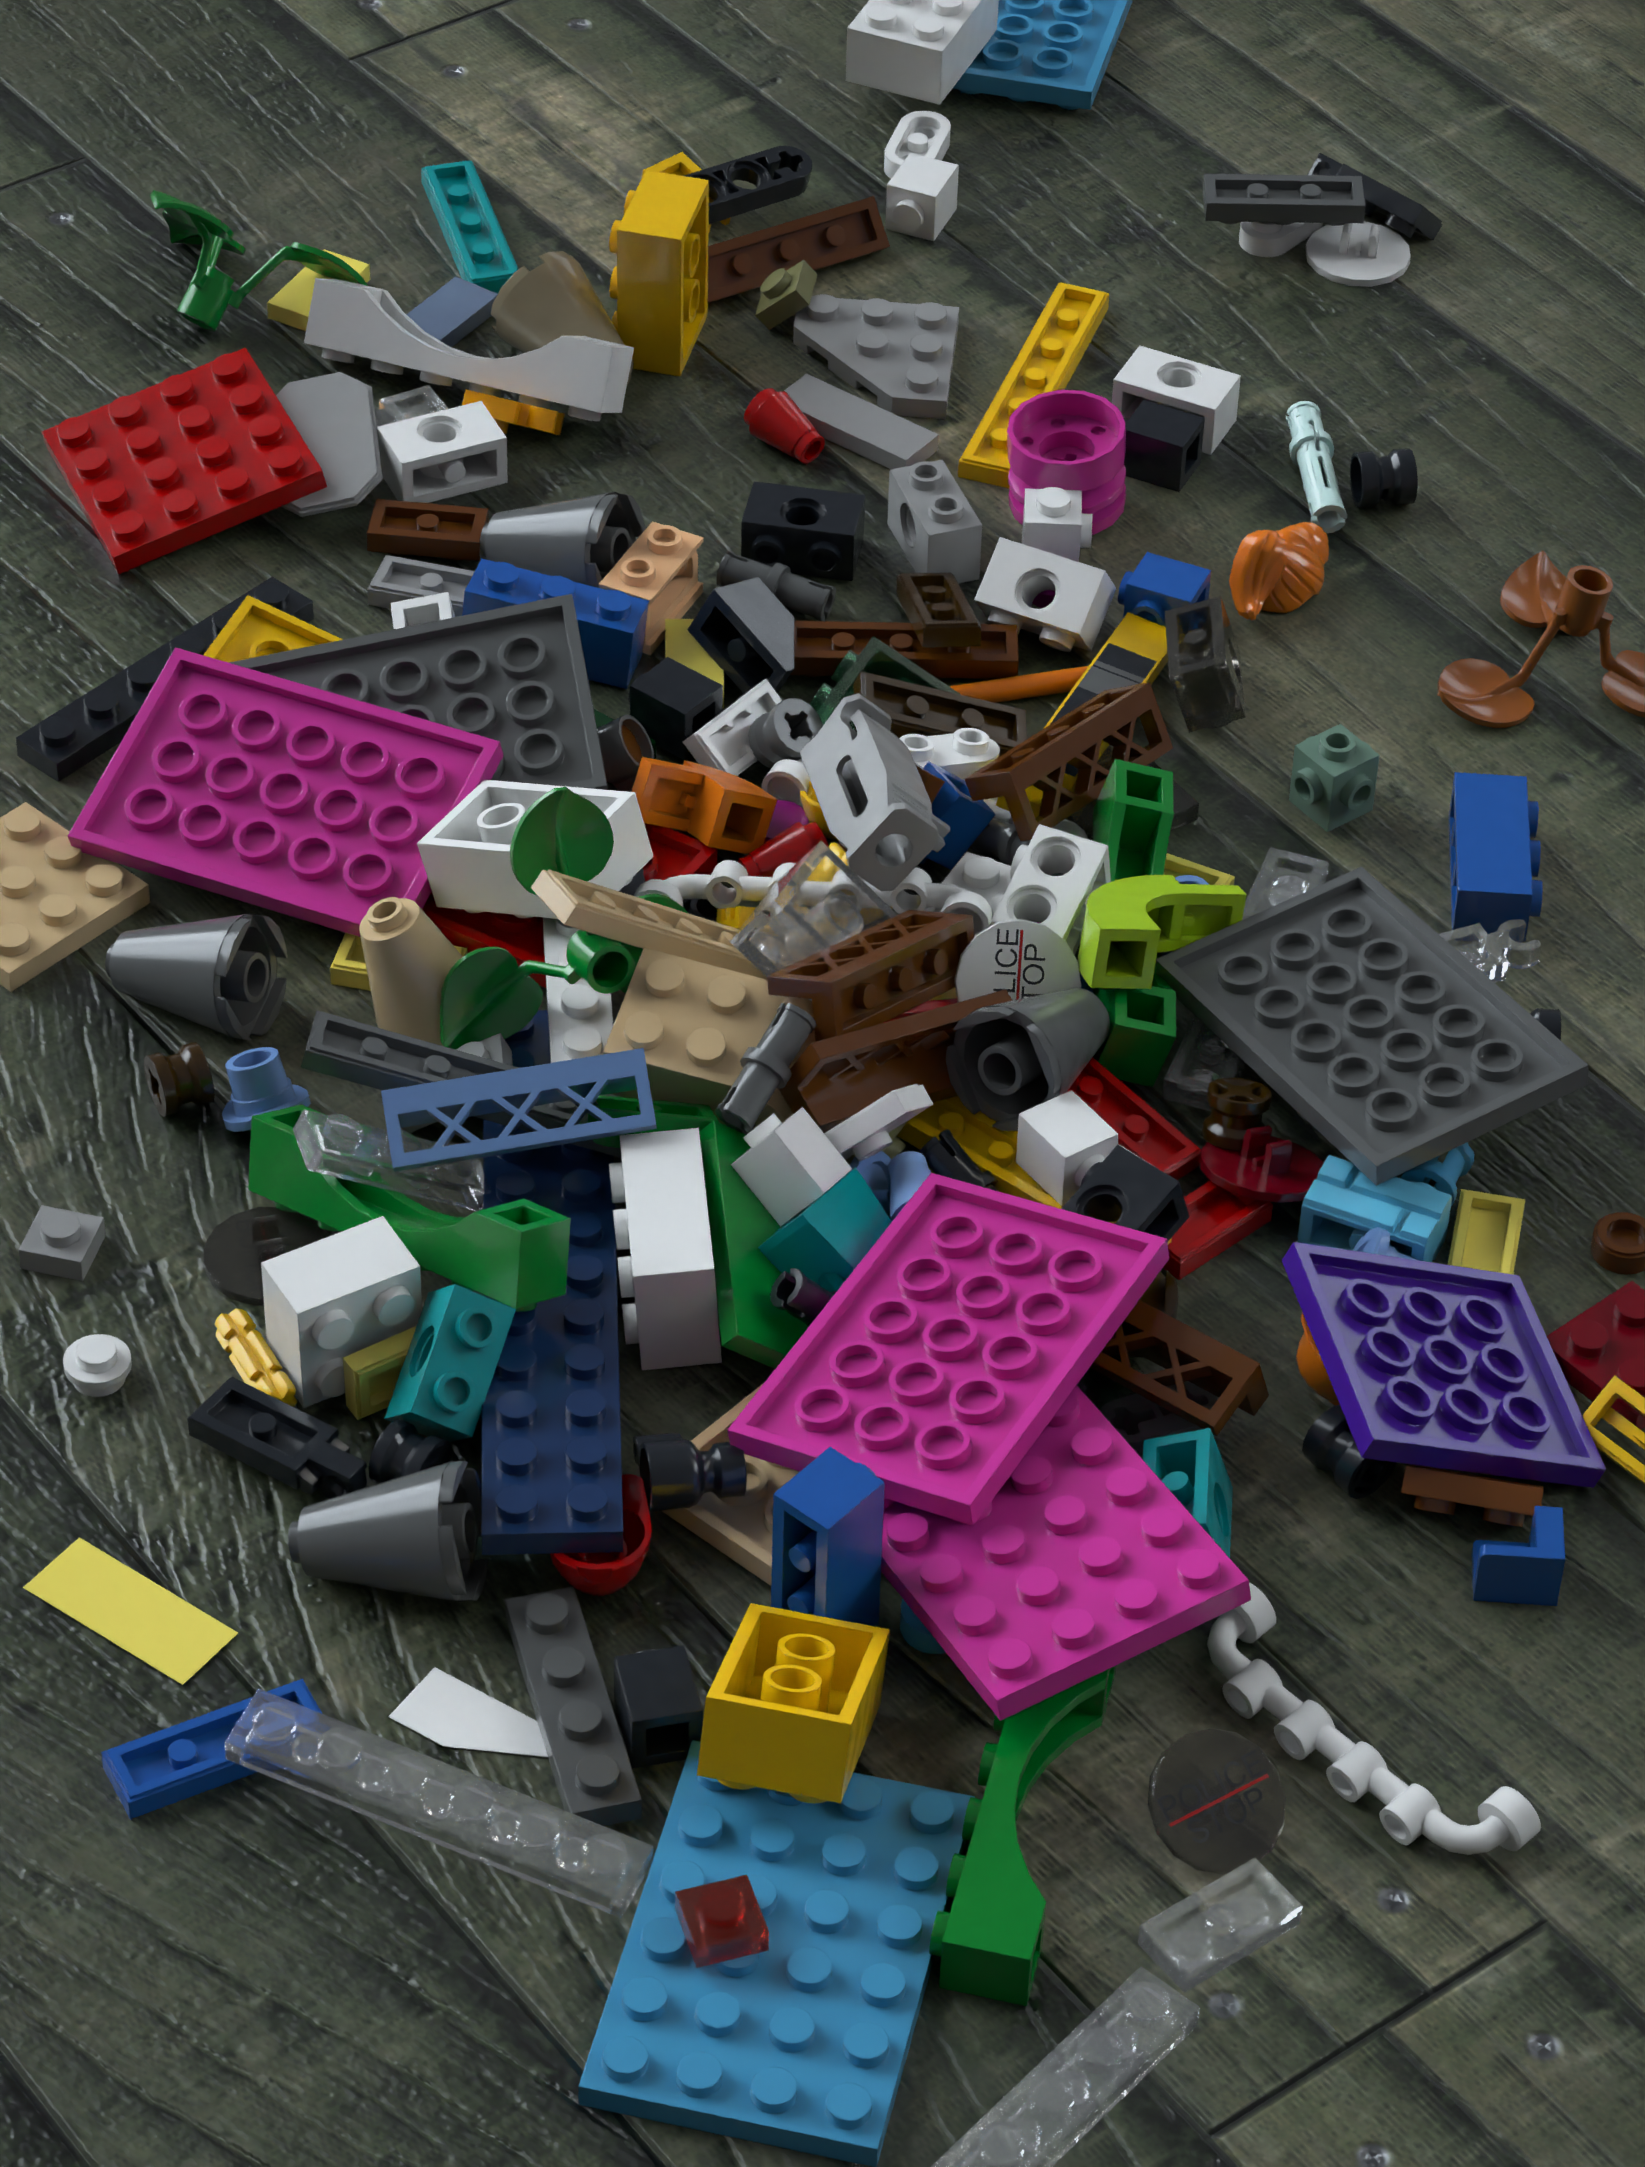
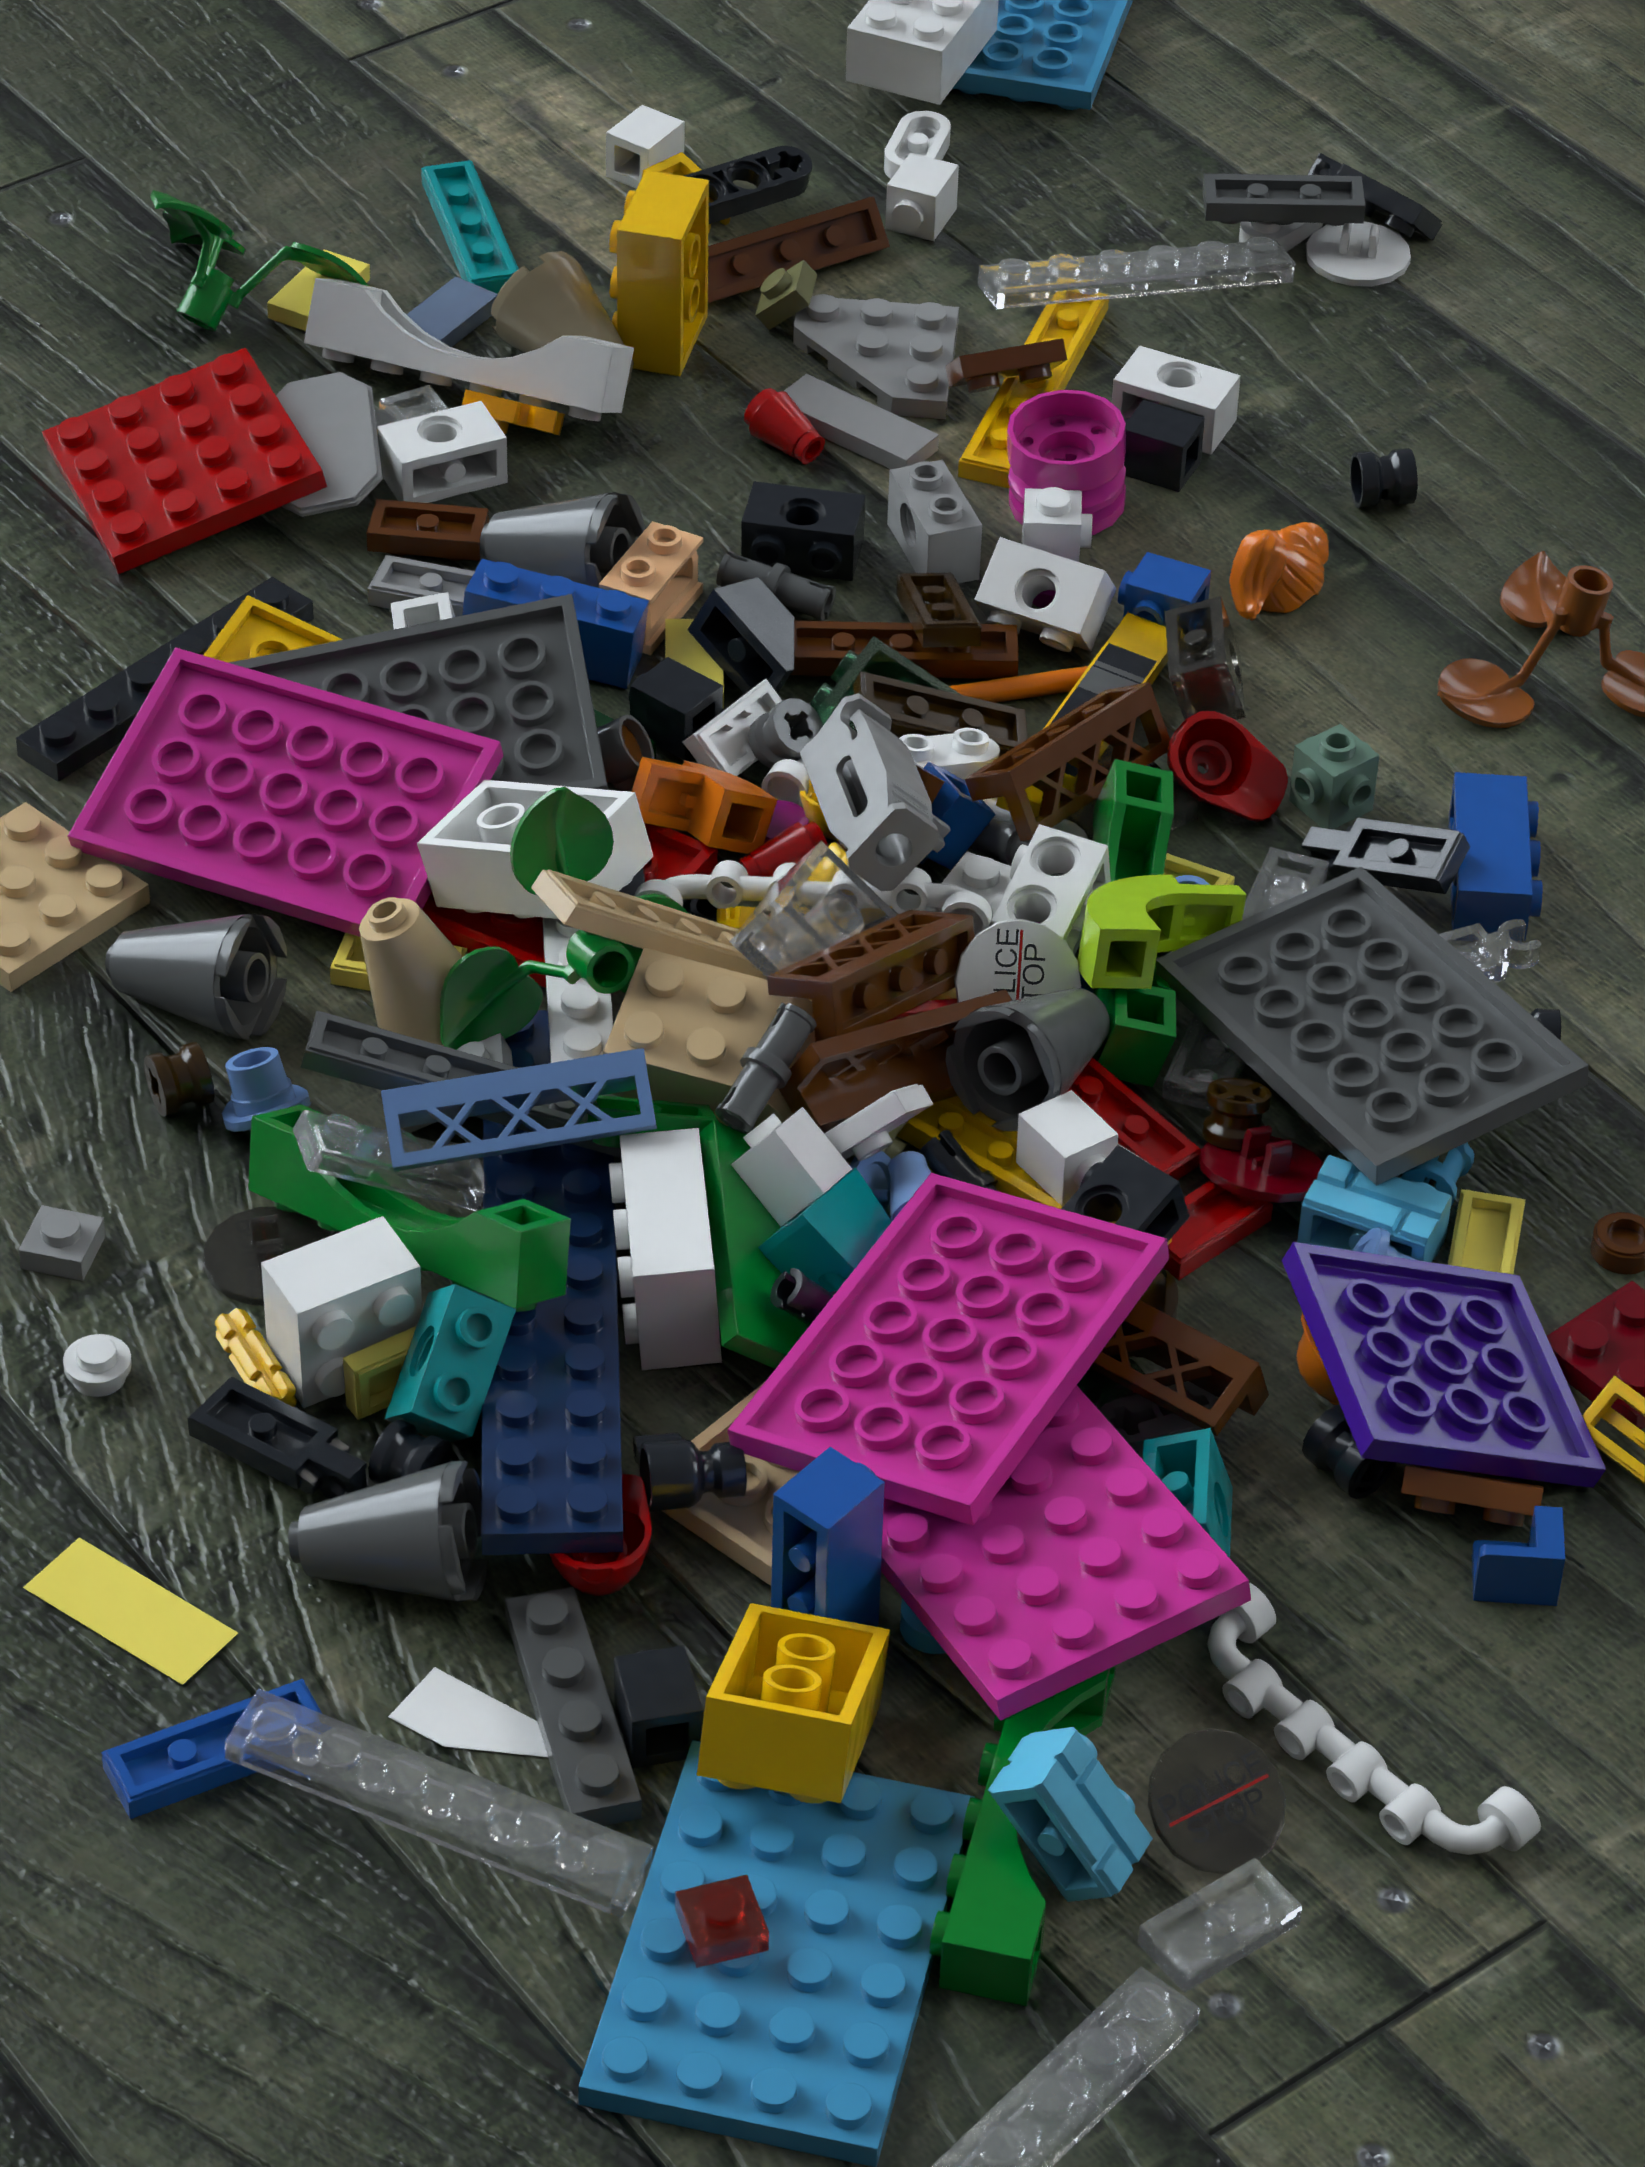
(641, 142): none -> white brick
(985, 369): none -> reddish brown plate
(1071, 1813): none -> medium azure brick
(1133, 274): none -> clear plate
(1238, 768): none -> red cap
(1313, 453): light aqua pin -> none
(1392, 853): none -> hinge

